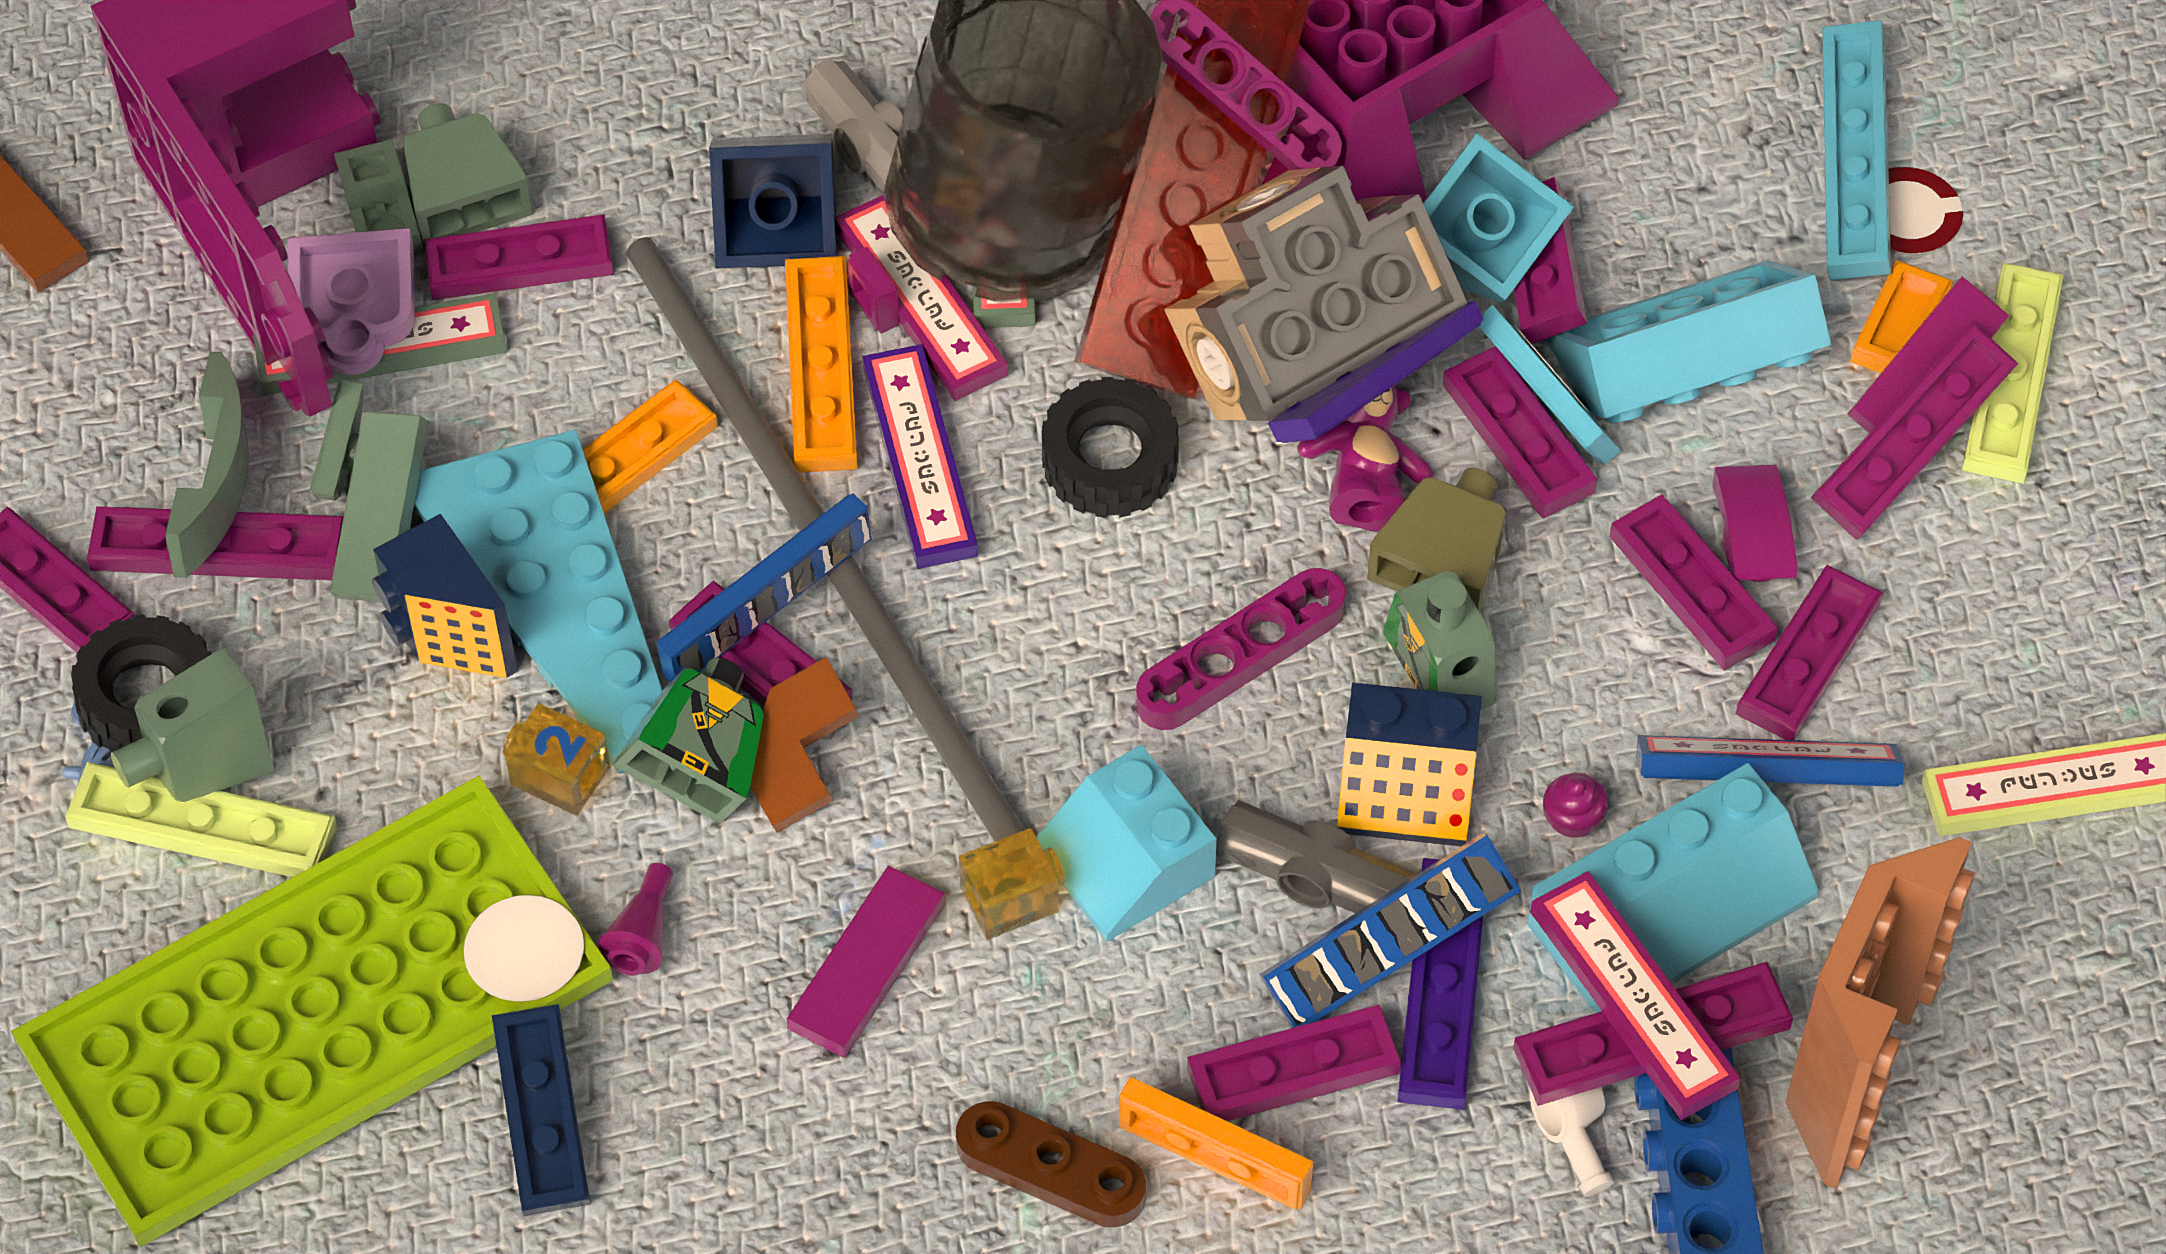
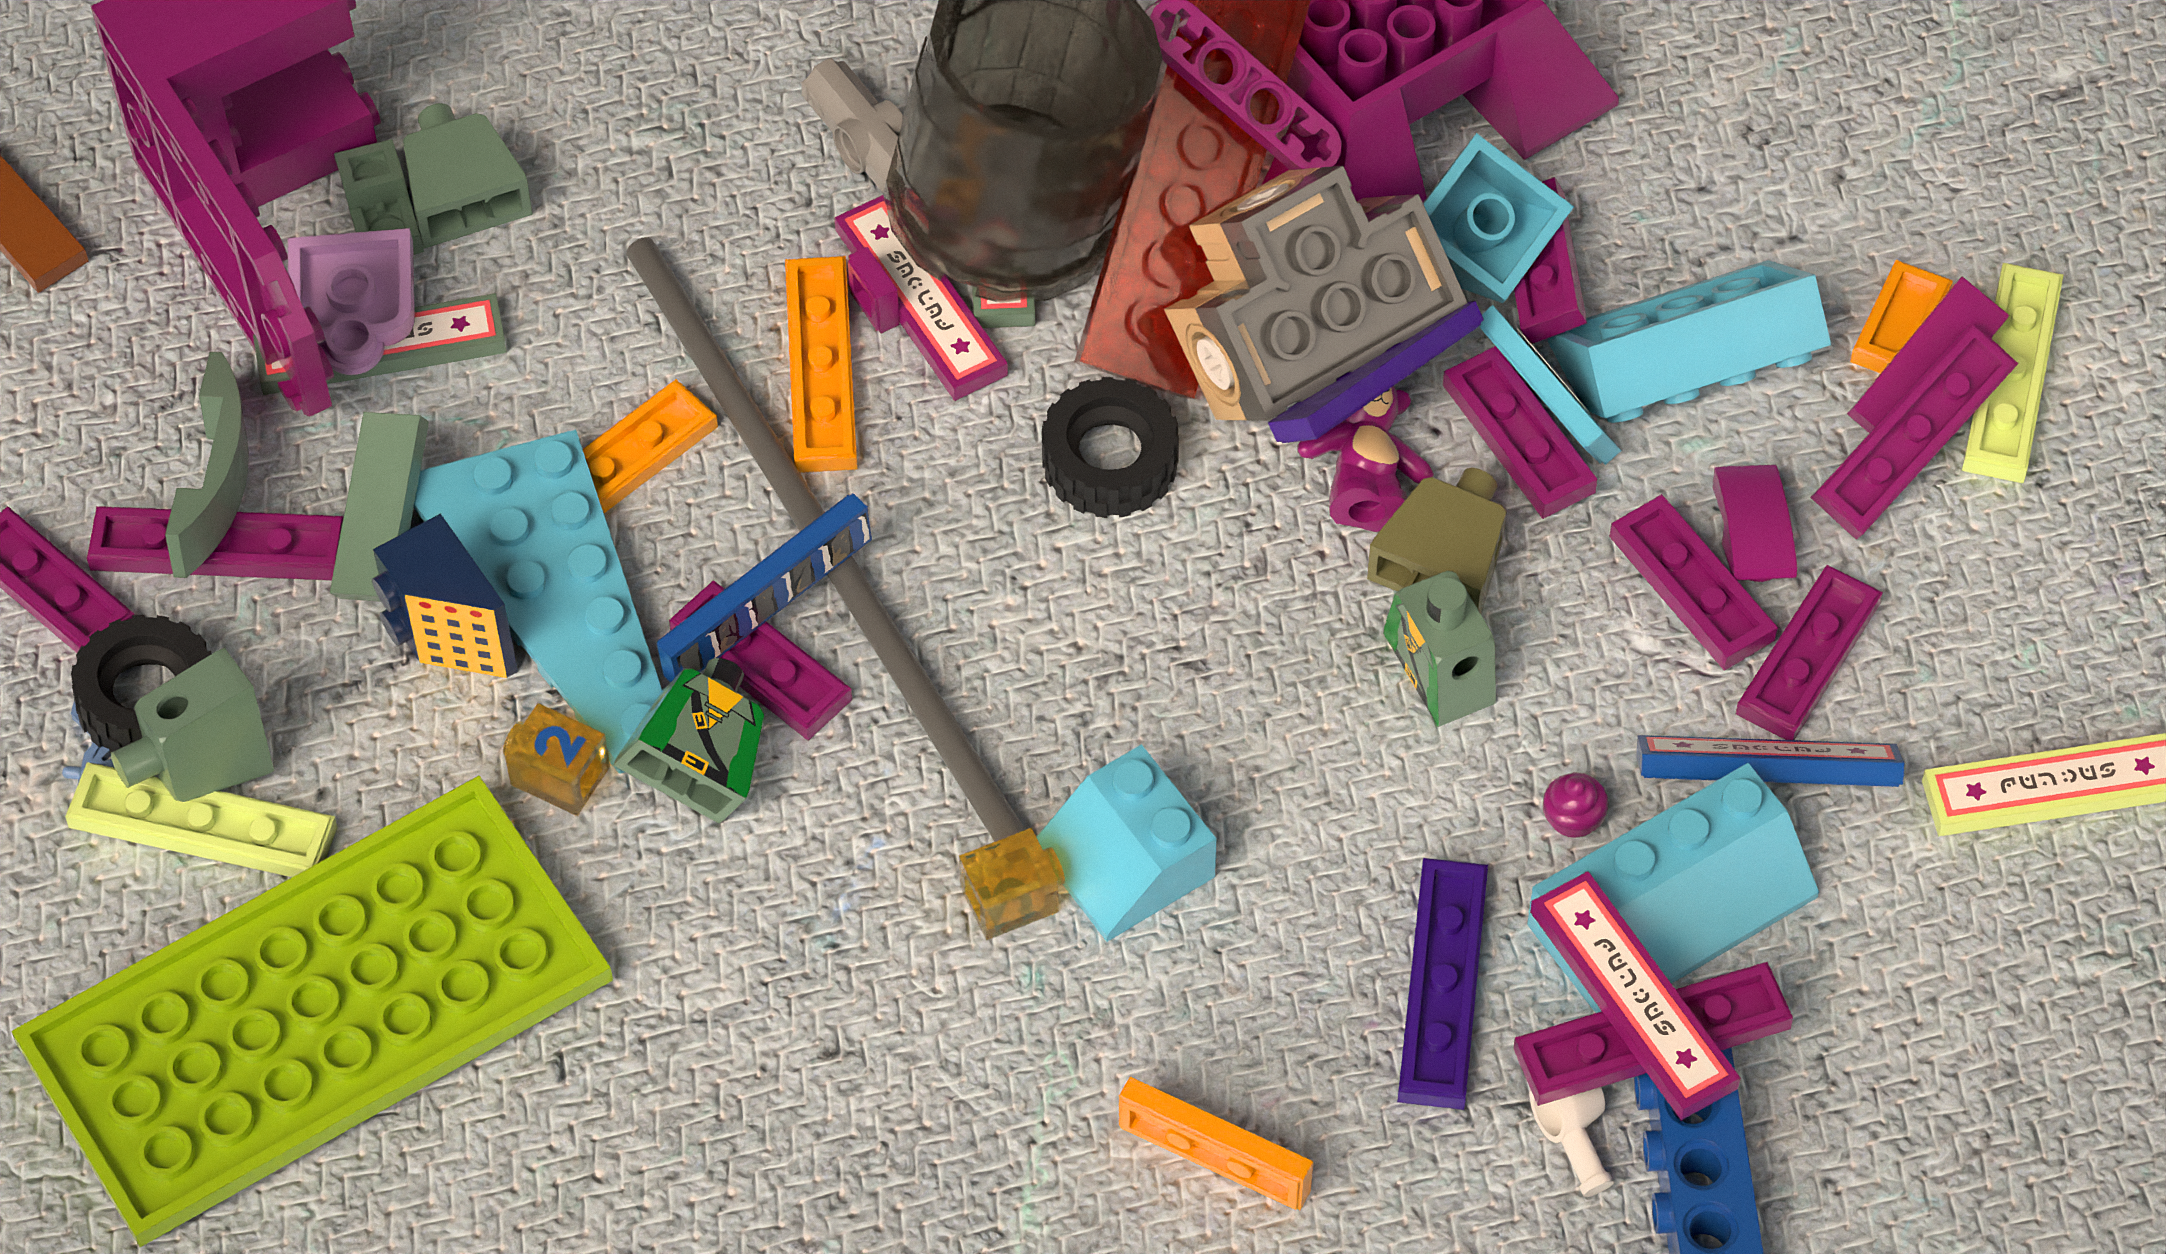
(339, 441): sand green plate -> none
(518, 257): magenta tile -> none
(523, 948): white sticker -> none
(541, 1110): dark blue tile -> none
(636, 936): magenta cone -> none
(772, 199): dark blue slope -> none
(795, 717): dark orange tile -> none
(866, 961): magenta tile -> none
(920, 456): tile -> none
(1070, 1183): reddish brown plate -> none
(1235, 642): magenta beam -> none
(1294, 1064): magenta plate -> none
(1308, 861): dark grey piece -> none
(1390, 932): tile -> none
(1409, 764): slope -> none
(1856, 150): medium azure plate -> none
(1875, 973): nougat slope -> none
(1922, 211): sticker -> none

